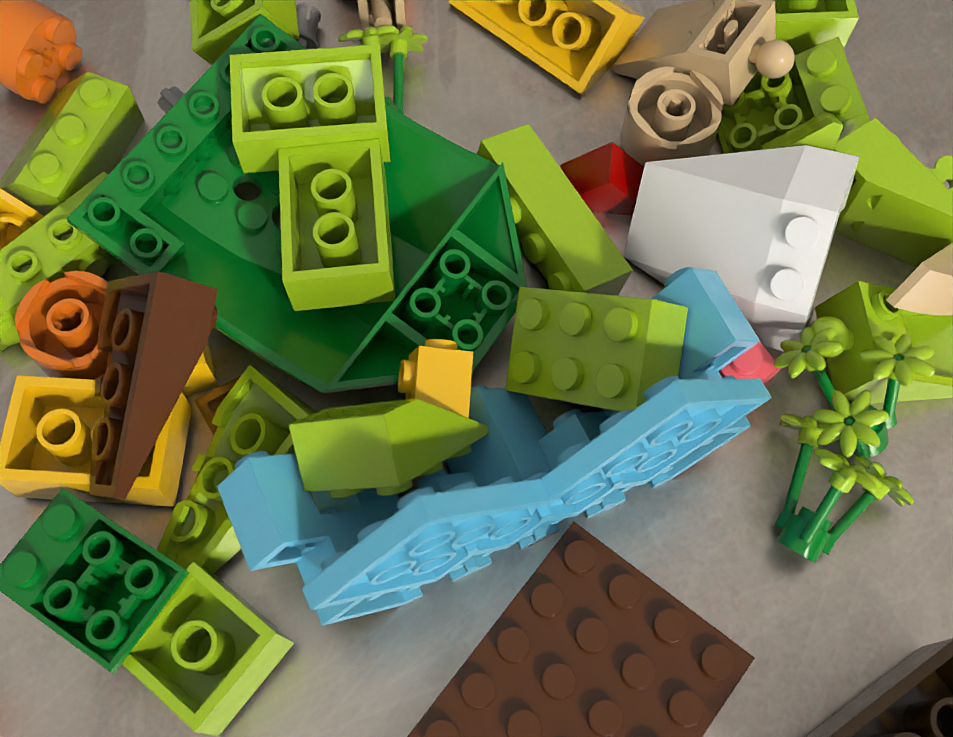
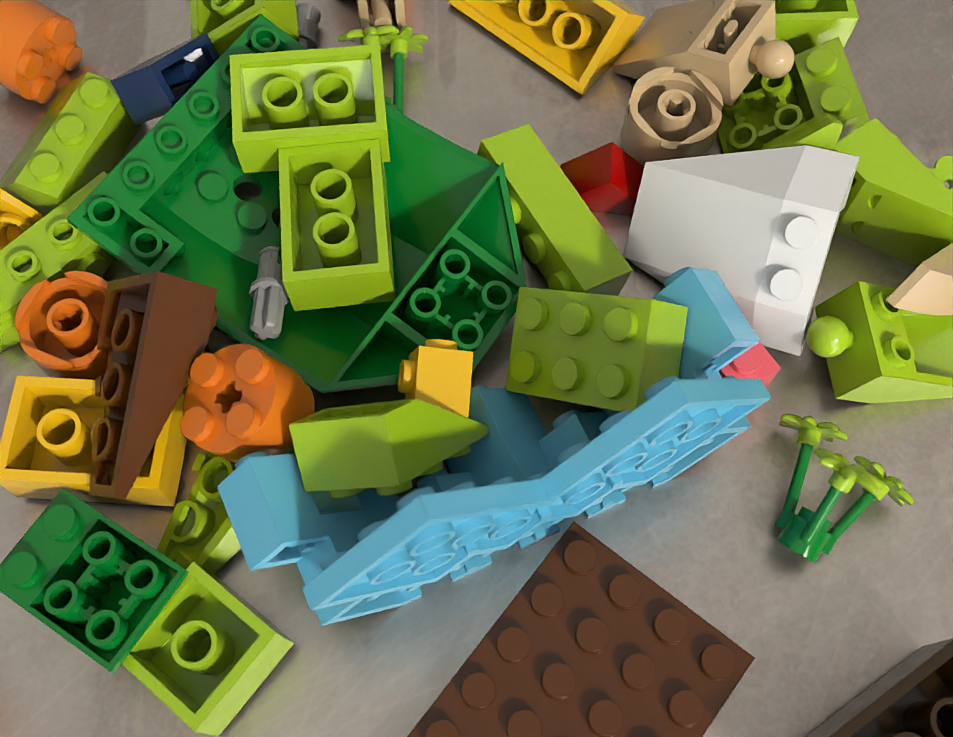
(161, 81): none -> dark blue slope
(243, 402): none -> orange brick
(268, 296): none -> light grey axle
(857, 425): lime plant -> none

